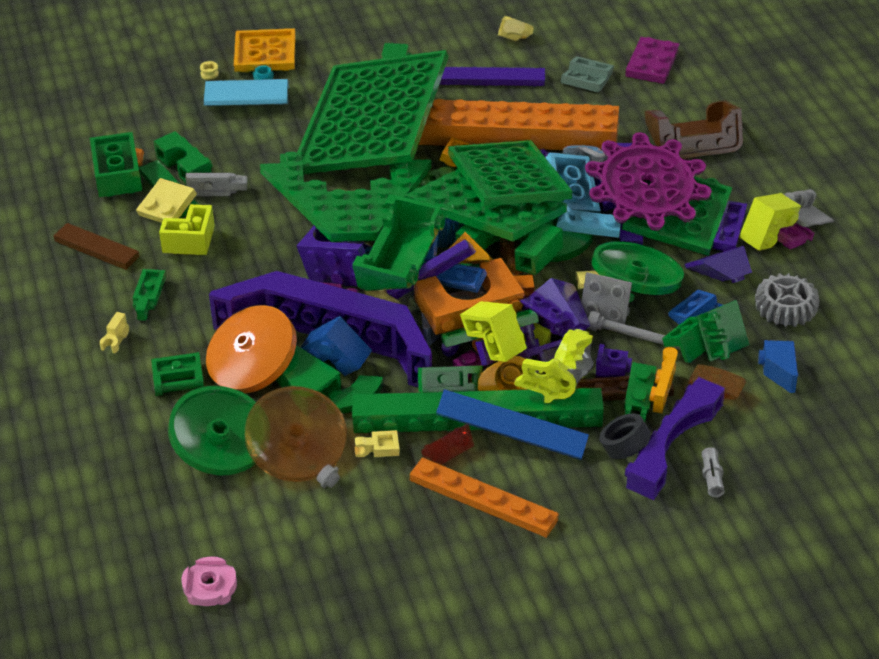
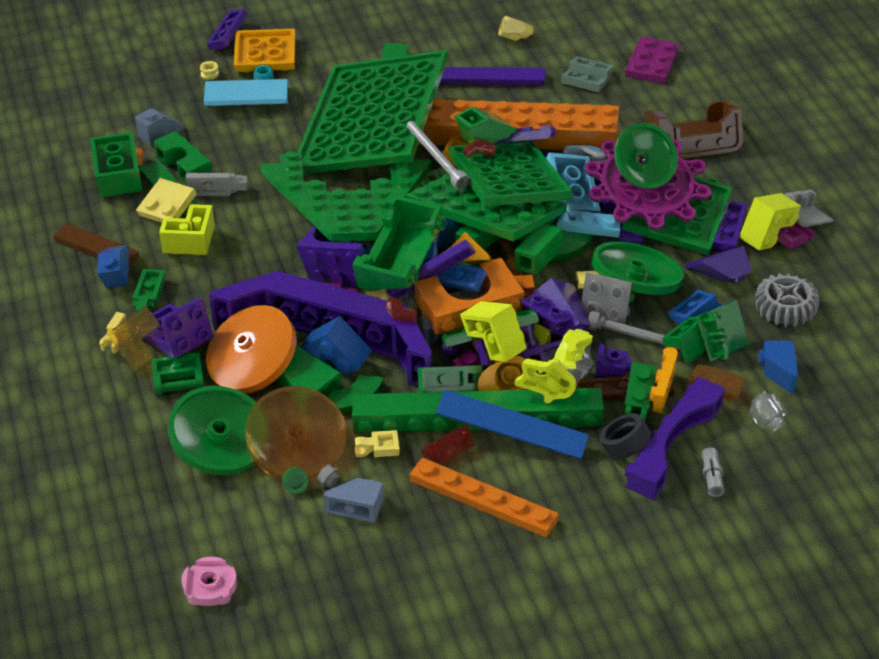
(114, 266): none -> blue slope
(129, 336): none -> clear yellow plate
(155, 124): none -> sand blue slope
(181, 328): none -> dark purple bracket
(227, 29): none -> dark purple plate
(295, 480): none -> green tile
(355, 499): none -> sand blue slope
(398, 312): none -> clear red arm
(459, 178): none -> light grey piece
(479, 145): none -> clear red arm
(482, 125): none -> green slope
(527, 133): none -> plate
(654, 149): none -> green dish
(768, 411): none -> clear head

